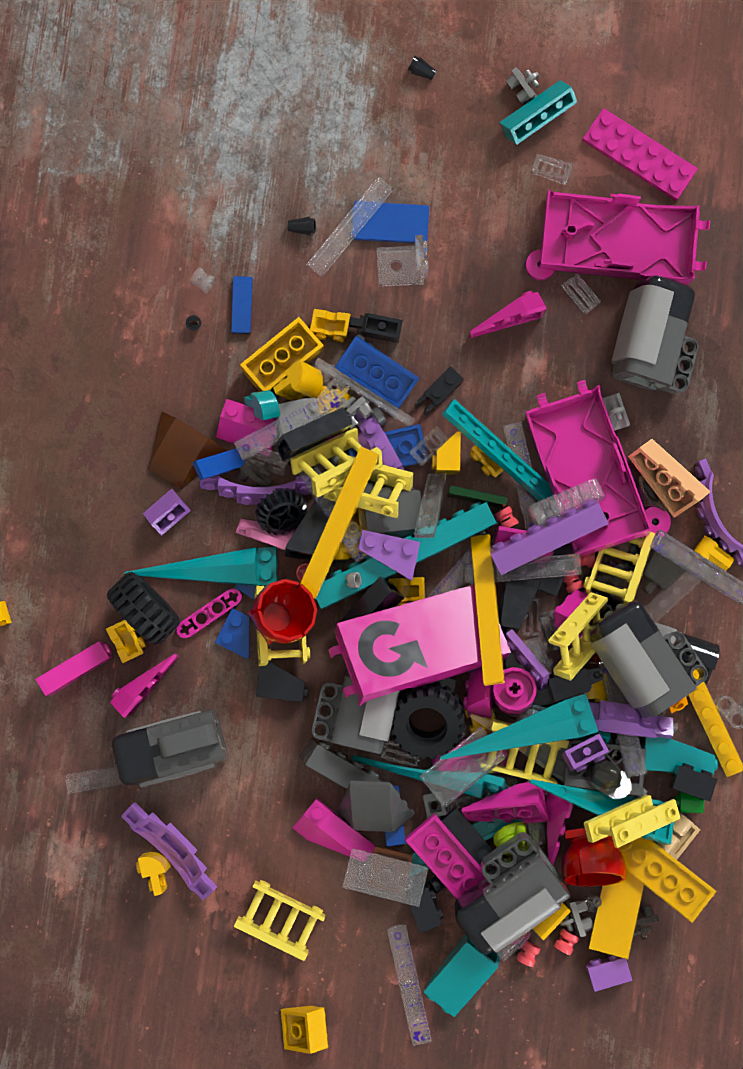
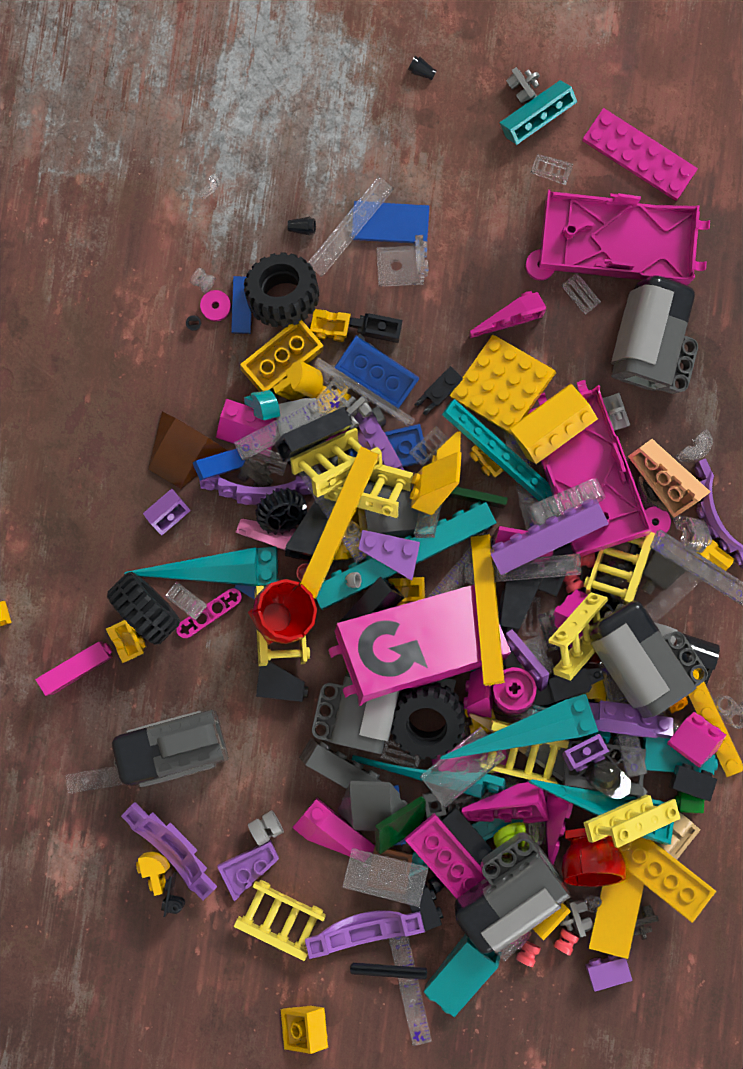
(134, 693): dark pink wedge -> none
(172, 903): none -> black hinge
(194, 608): none -> clear slope
(207, 302): none -> dark pink piece
(214, 183): none -> clear arm
(236, 633): blue wing -> none
(247, 867): none -> medium lavender wing
(265, 828): none -> light grey wheel
(275, 271): none -> black tyre
(363, 929): none -> medium lavender piece
(388, 971): none -> black axle
(400, 824): none -> dark green tile
(435, 483): none -> yellow slope
(502, 383): none -> yellow plate
(505, 514): coral wheel -> none
(553, 424): none -> yellow slope
(695, 533): none -> clear cylinder
(697, 739): none -> dark pink slope
(701, 447): none -> clear cylinder

